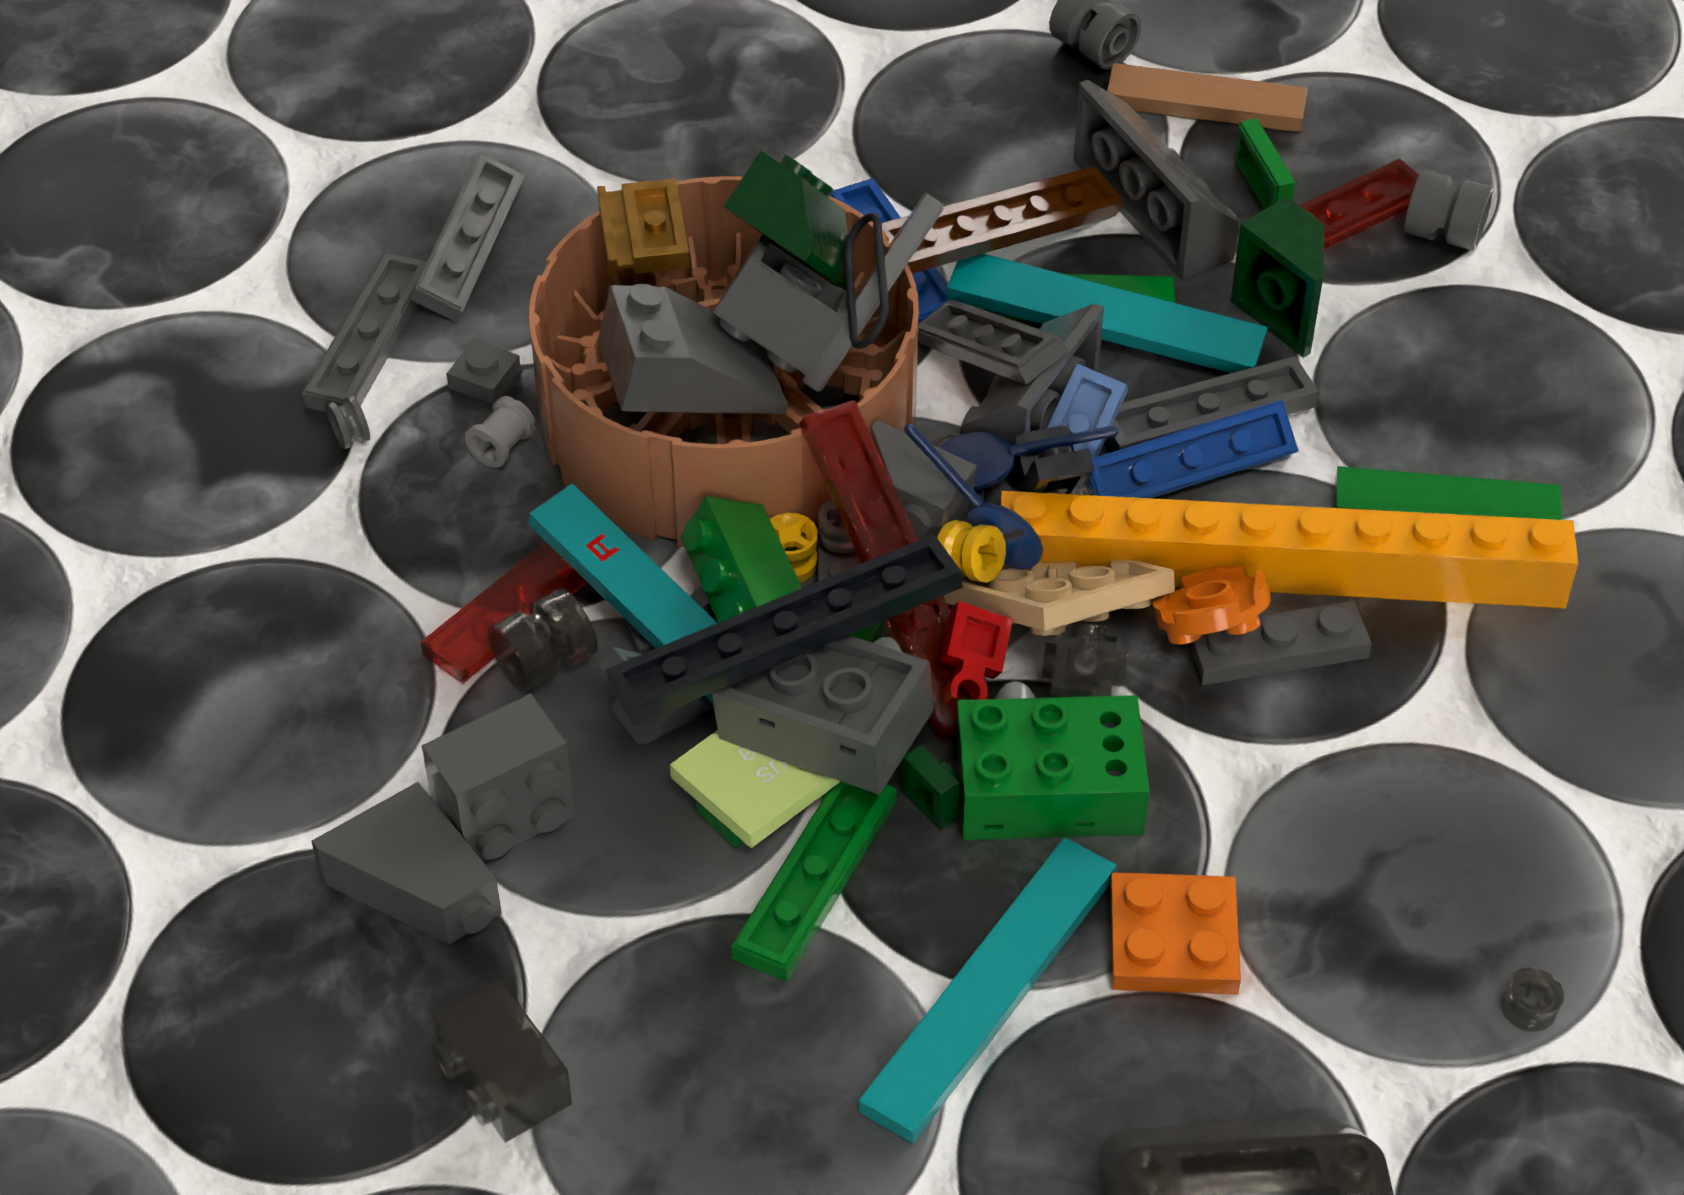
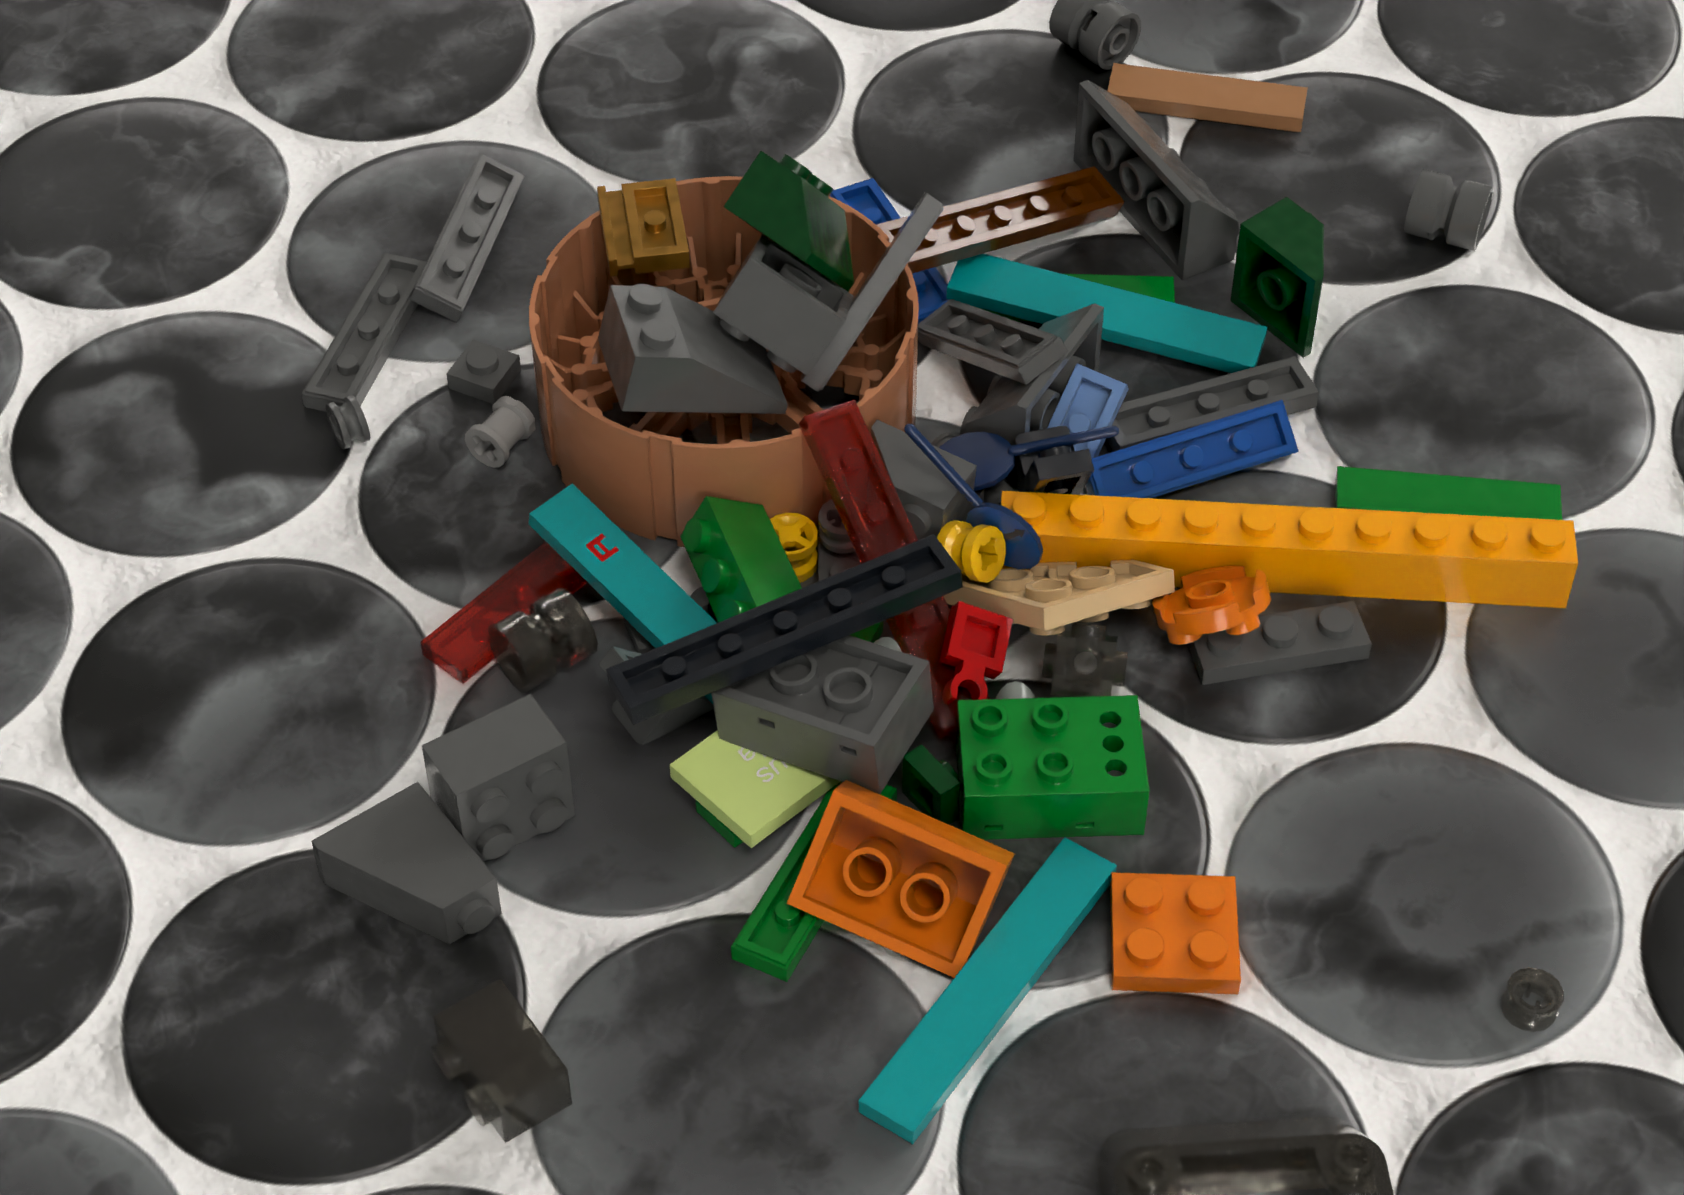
(882, 281): black piece -> none
(900, 878): none -> orange slope
(1262, 164): green tile -> none
(1363, 201): clear red tile -> none

